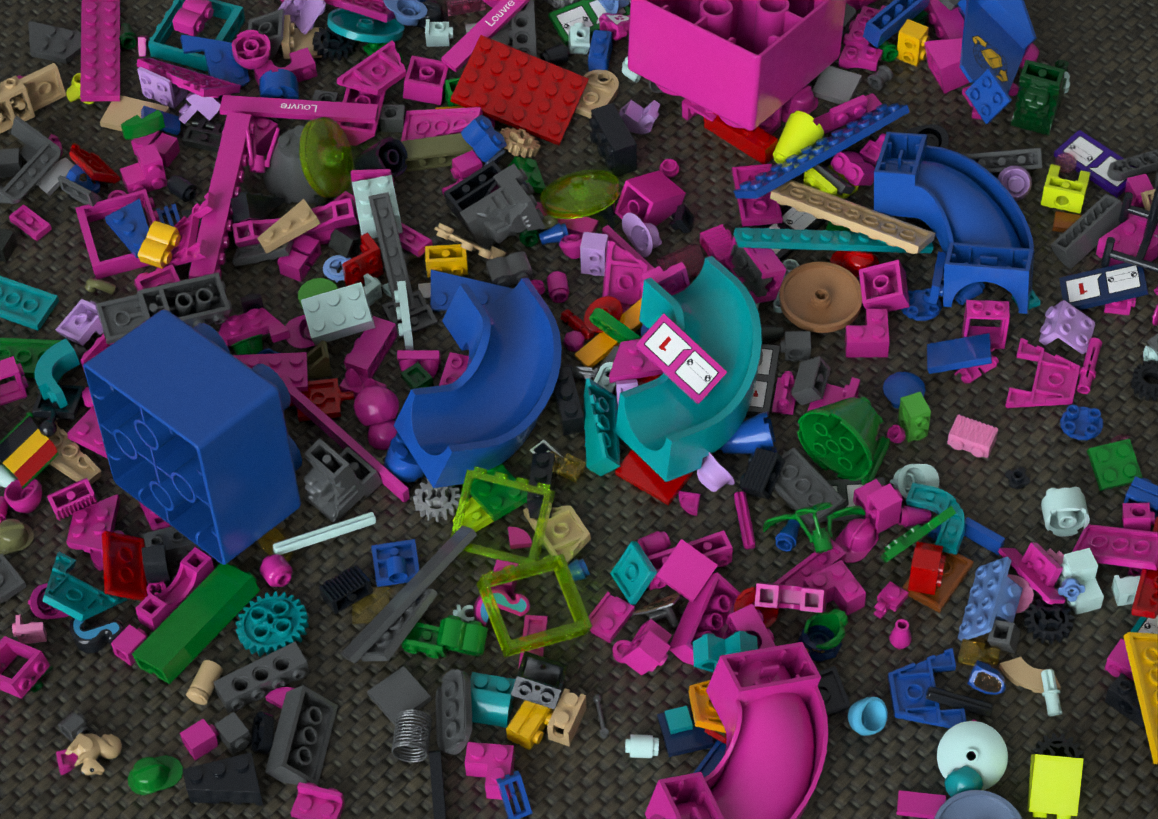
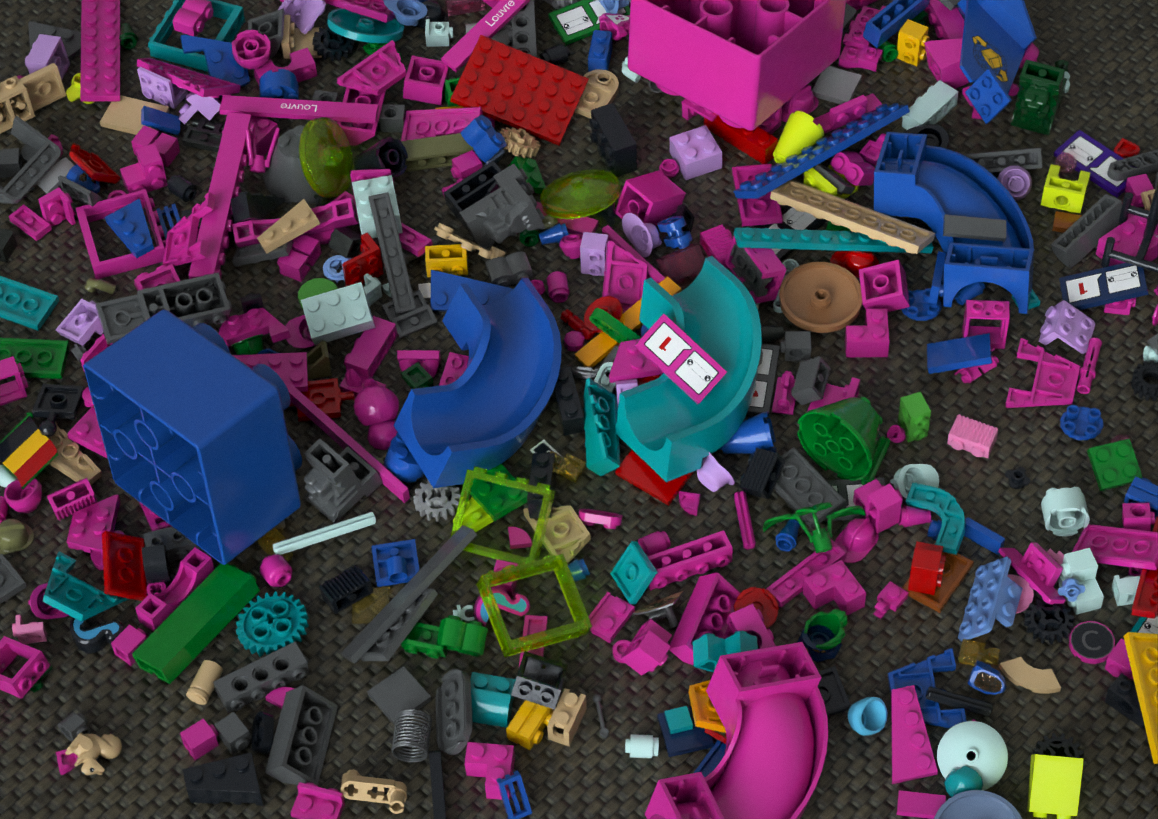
(45, 51): none -> lavender brick
(51, 367): teal arch -> none
(57, 207): none -> dark pink bracket
(137, 127): green slope -> none
(142, 45): dark pink tile -> none
(154, 774): green piece -> none
(158, 244): yellow brick -> none
(363, 787): none -> tan beam
(403, 313): light aqua wing -> none
(580, 44): light aqua brick -> none
(609, 519): none -> dark pink plate
(639, 119): lavender brick -> none
(672, 280): dark pink plate -> none
(676, 236): none -> blue brick
(686, 570): dark pink tile -> none
(695, 152): none -> lavender brick
(791, 597): dark pink arch -> none
(880, 77): dark grey bush -> none
(900, 635): dark pink cone -> none
(901, 385): blue dish -> none
(910, 742): none -> dark pink wing
(914, 535): green wing -> none
(931, 106): none -> light aqua brick
(974, 228): none -> dark grey tile
(1004, 636): dark grey brick -> none
(1051, 693): light aqua axle -> none
(1091, 642): none -> black tile
(1126, 149): none -> red tile

